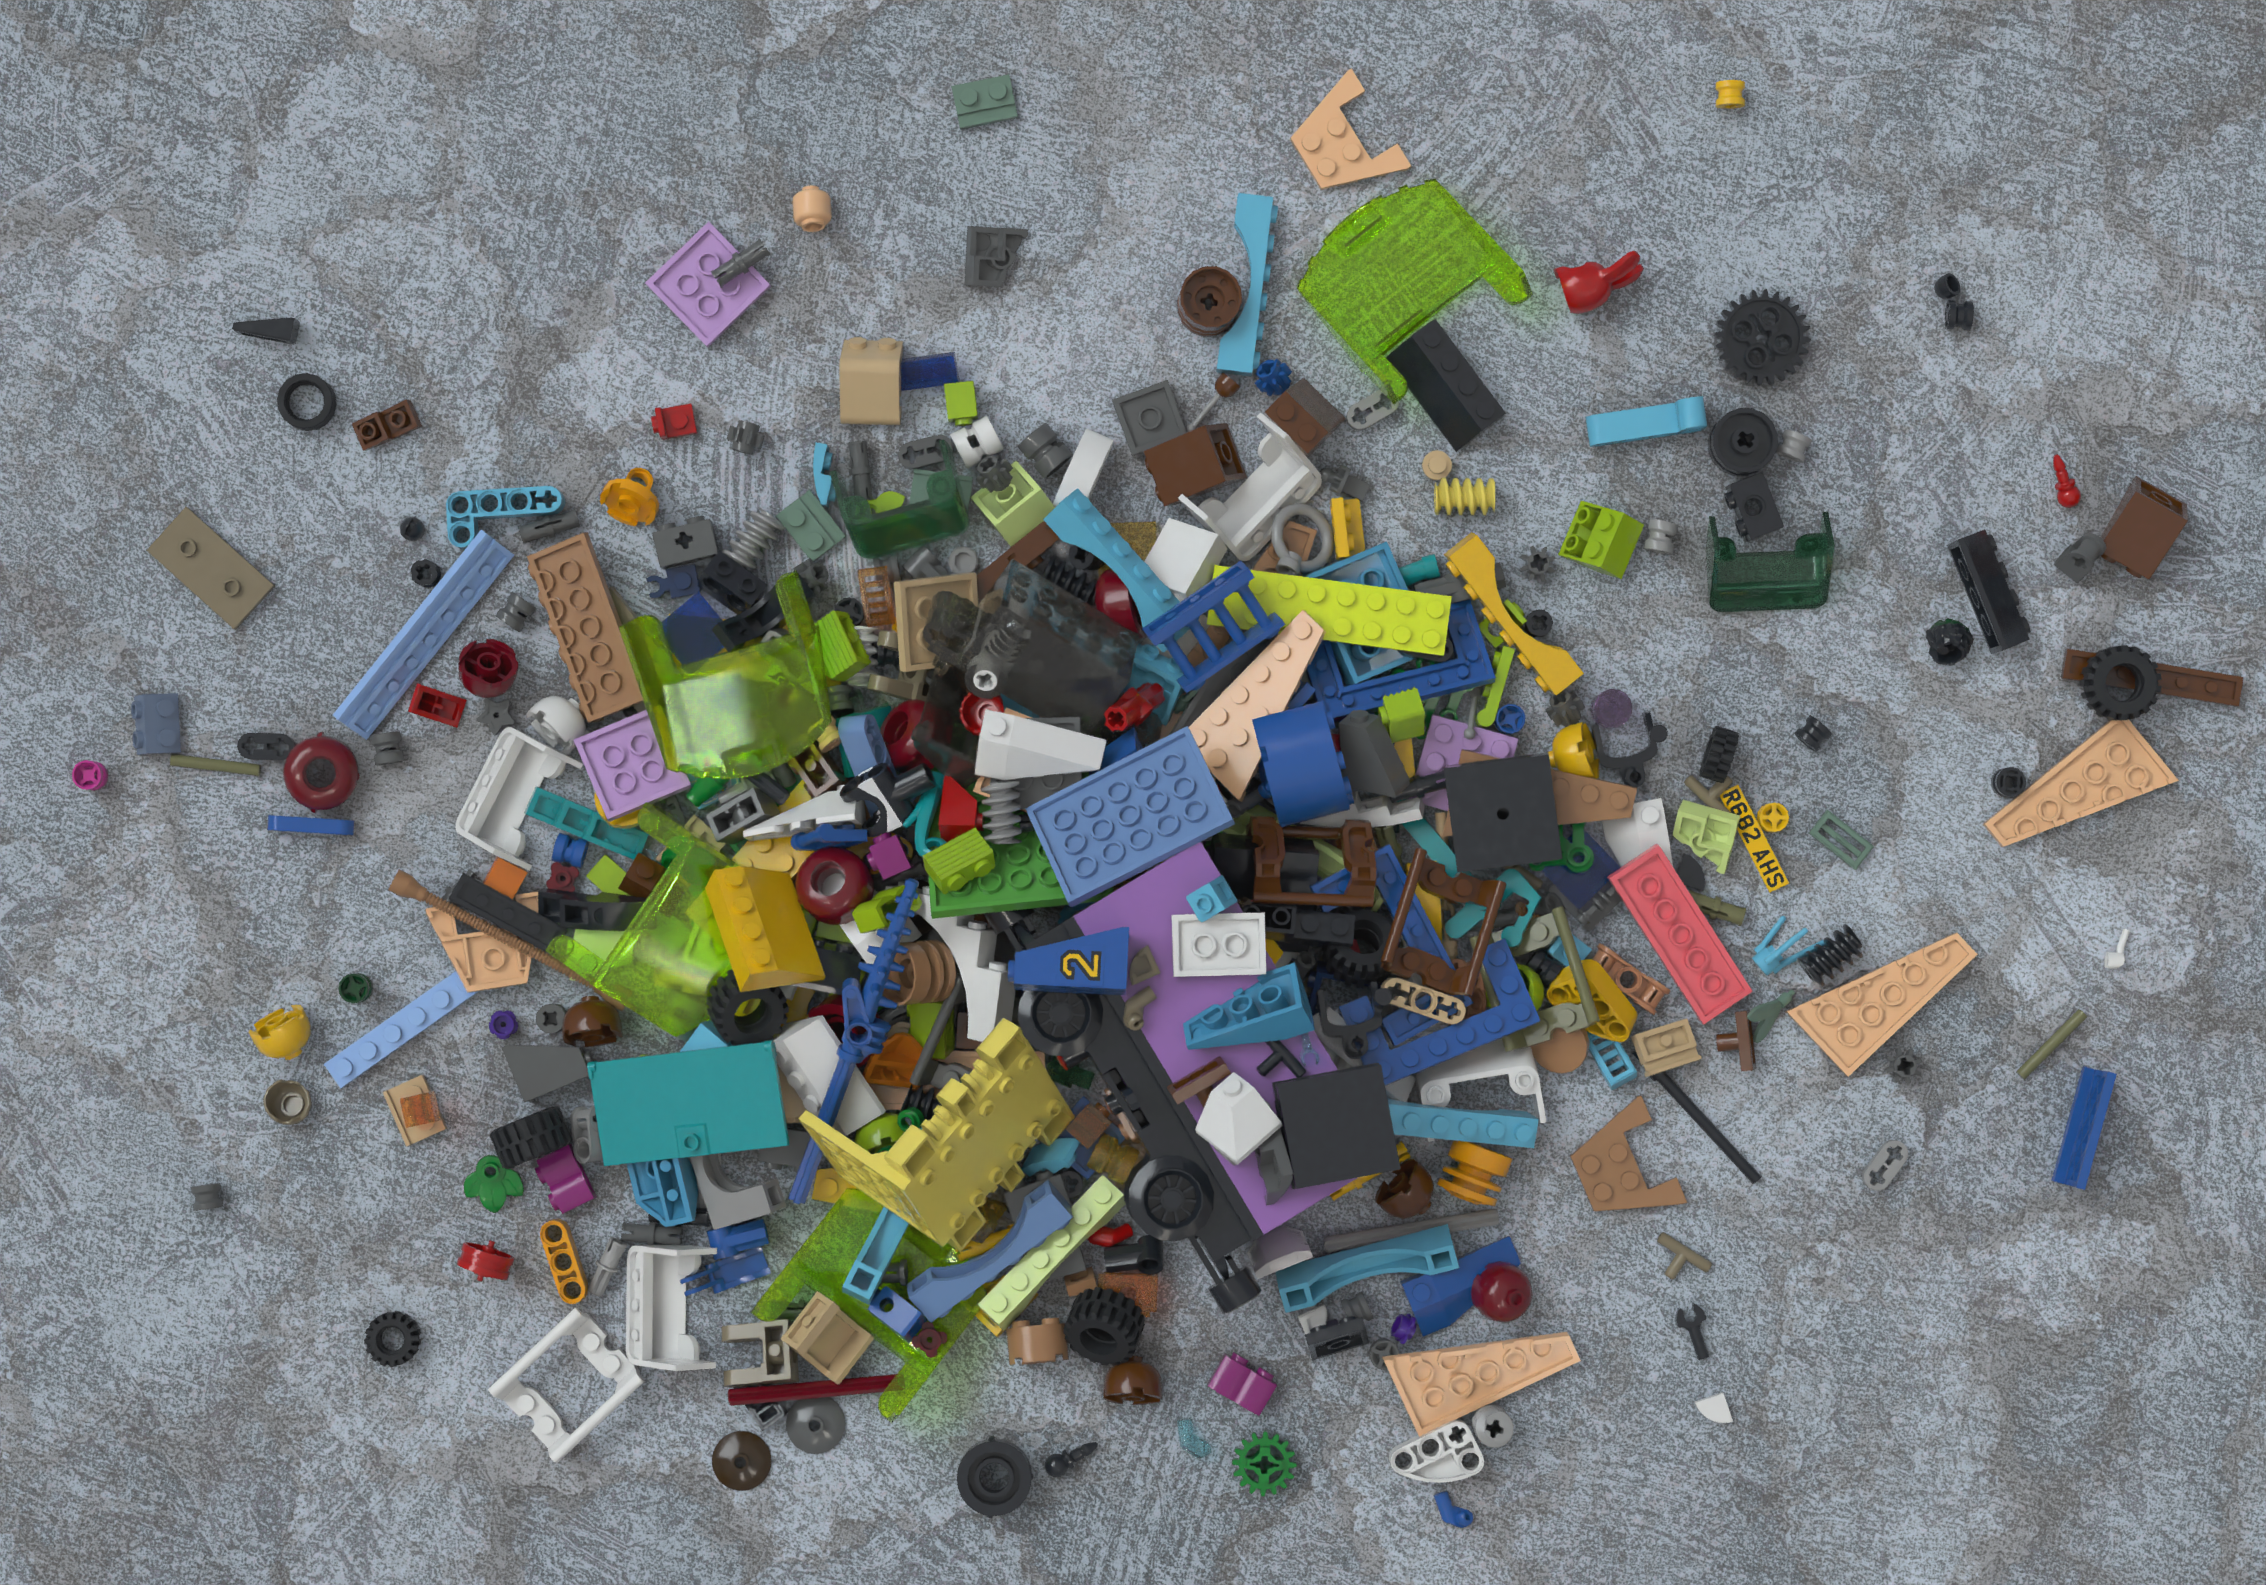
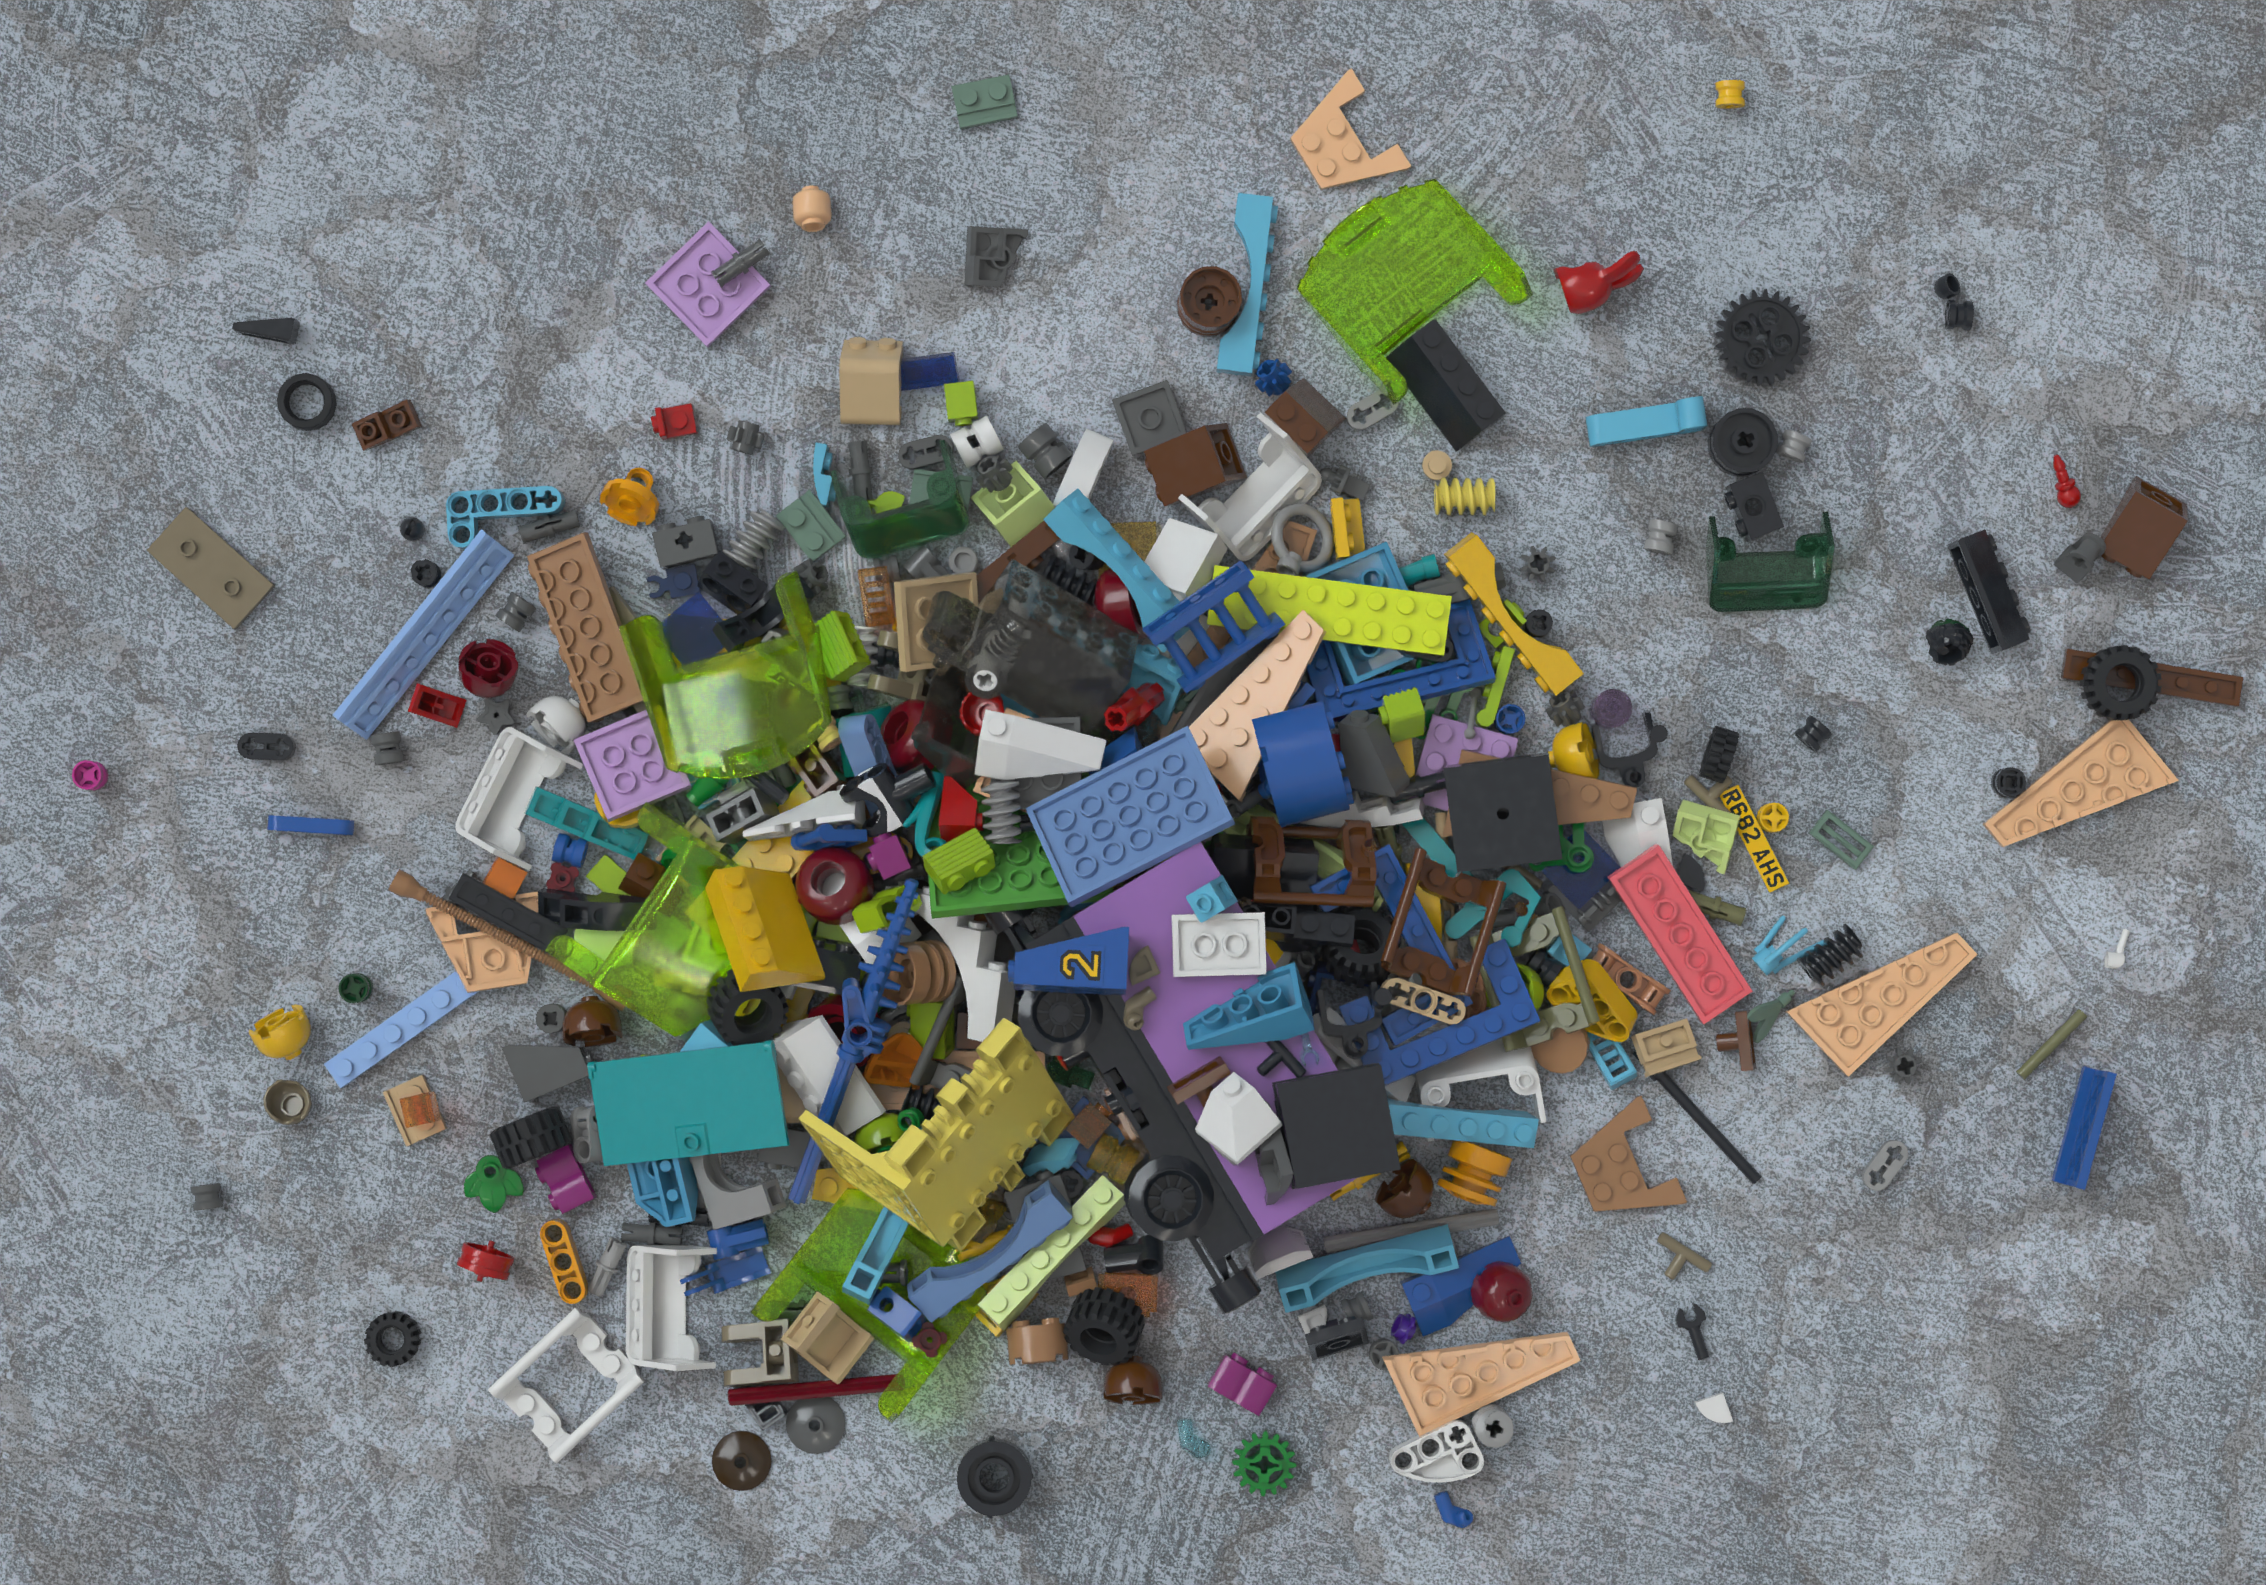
(156, 724): sand blue bracket -> none
(215, 765): olive bar -> none
(315, 748): dark red piece -> none
(495, 1024): dark purple plate -> none
(847, 605): black wheel -> none
(1058, 1464): black bar -> none
(1225, 388): hinge -> none
(1601, 539): lime slope -> none

